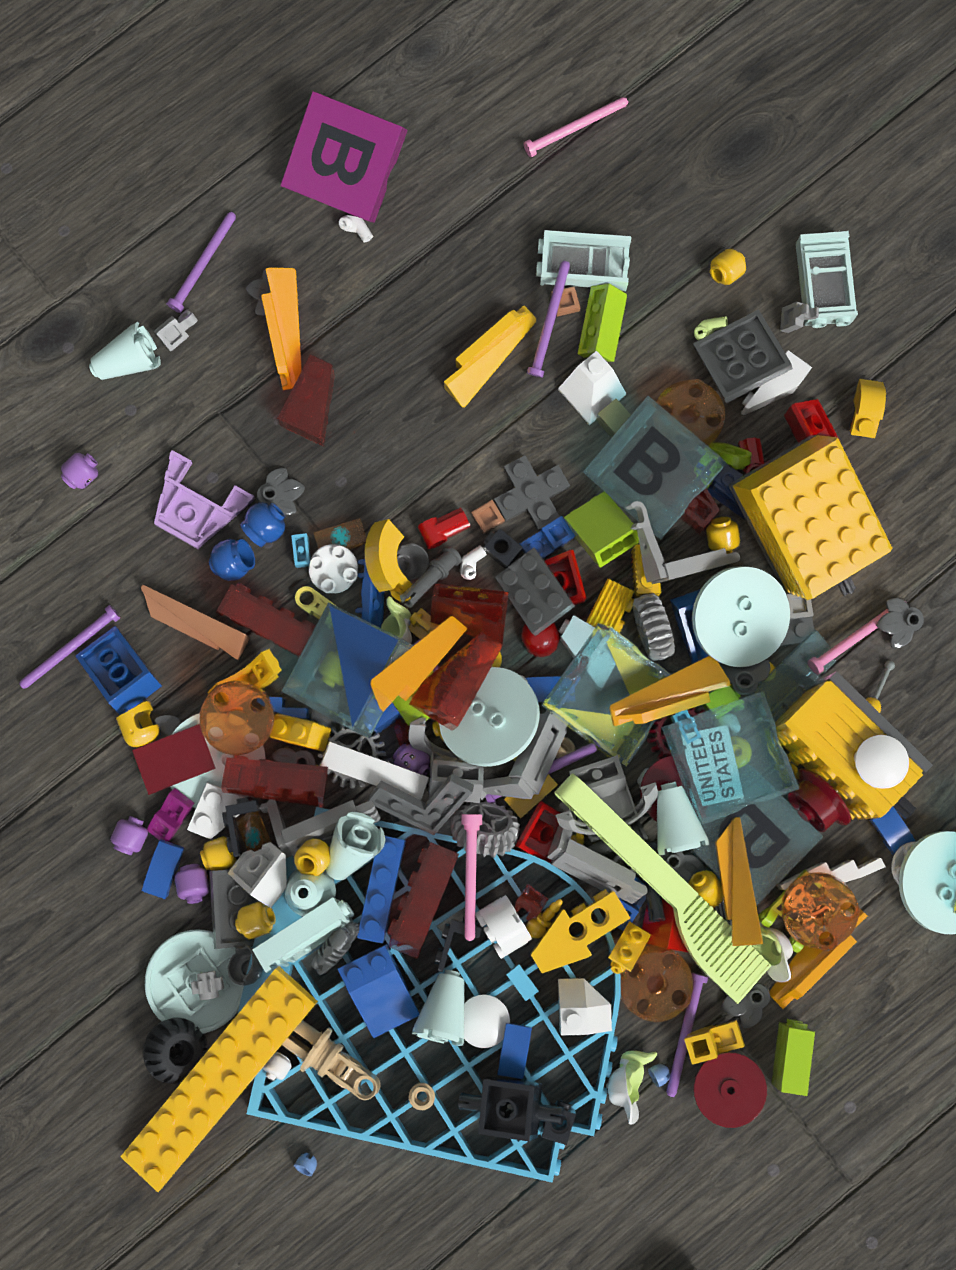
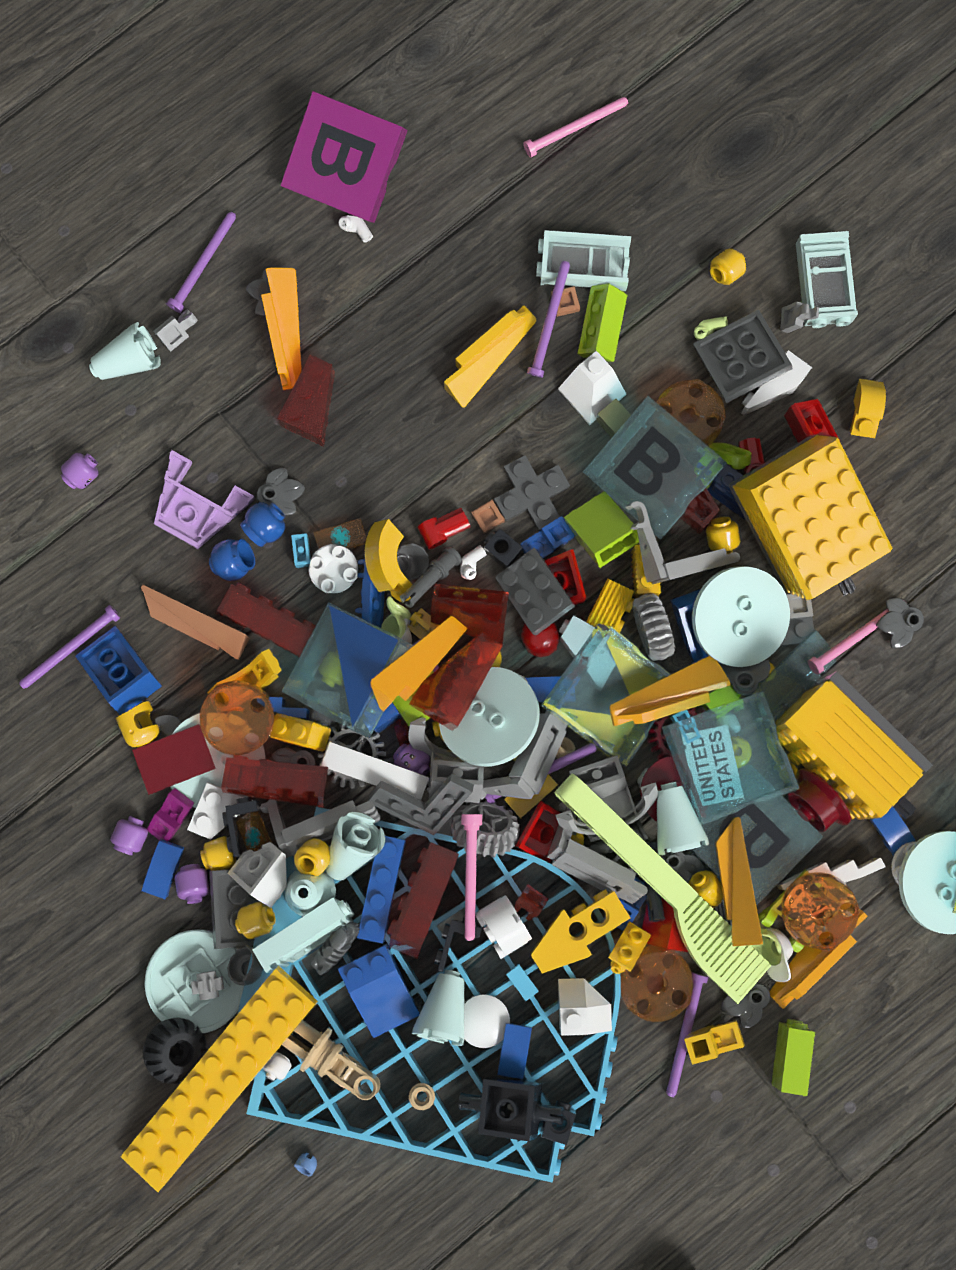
(317, 606): light yellow piece -> none
(537, 926): yellow bar -> none
(626, 1080): hair -> none
(659, 1074): medium blue hinge -> none
(730, 1090): dark red piece -> none
(881, 761): white dish -> none
(889, 665): light grey hinge -> none

